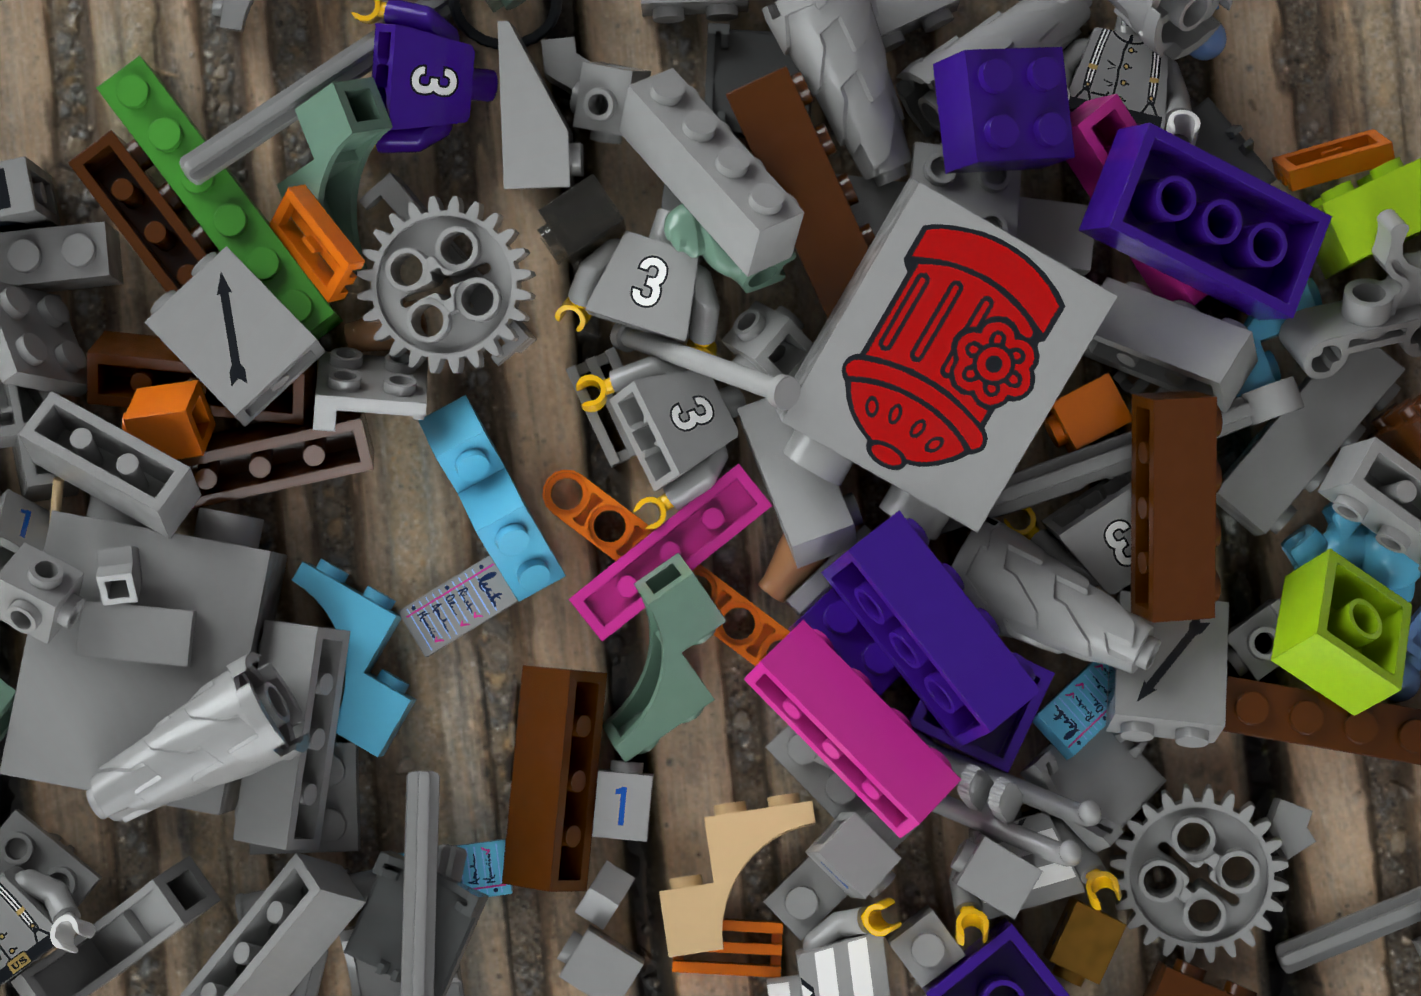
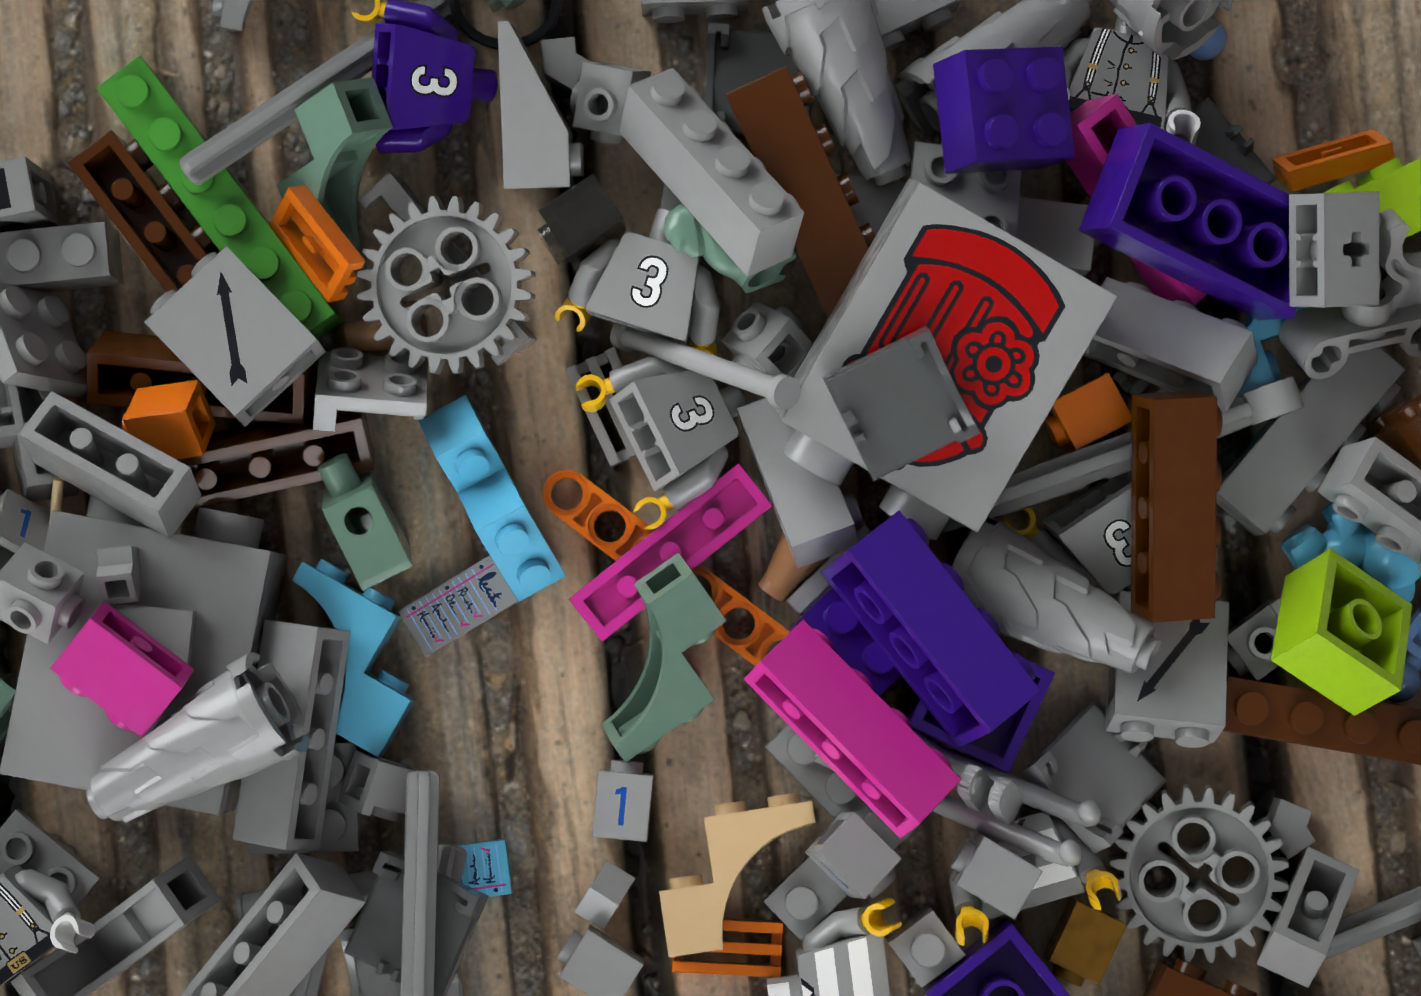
(122, 670): none -> dark pink brick
(371, 540): none -> sand green torso
(375, 786): none -> light grey brick
(554, 779): reddish brown brick -> none
(900, 403): none -> dark grey piece
(1076, 711): medium azure tile -> none
(1308, 917): none -> light grey brick
(1334, 249): none -> light grey brick

